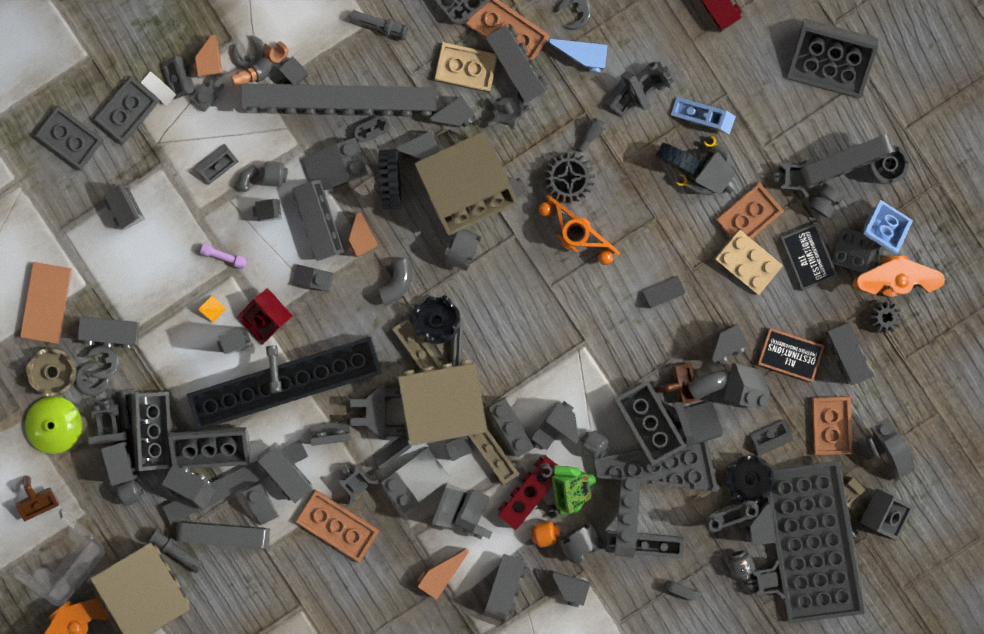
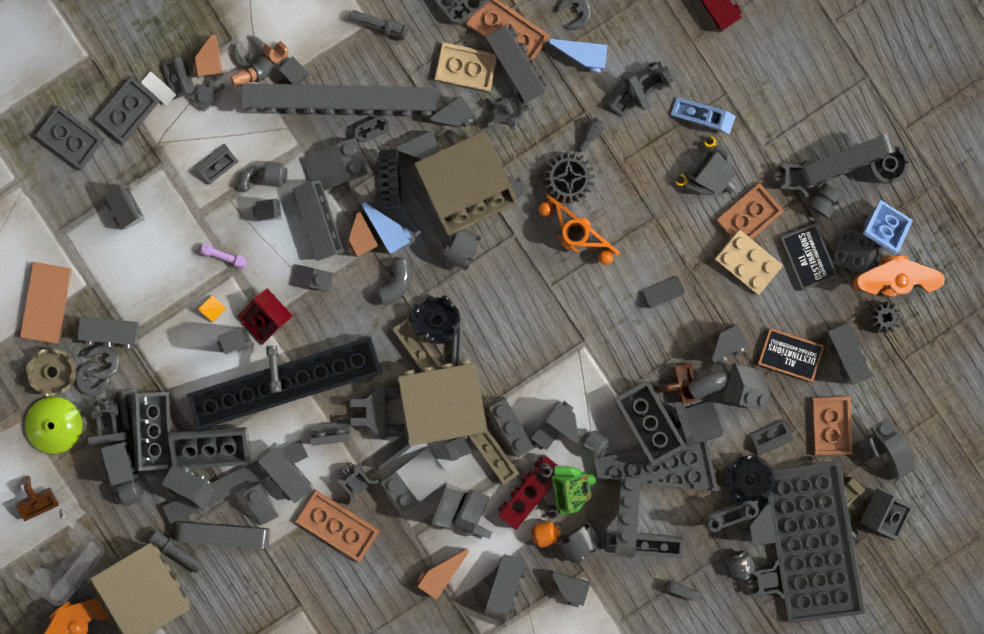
(390, 232): none -> light blue slope
(677, 158): black wheel -> none
(833, 58): dark grey slope -> none

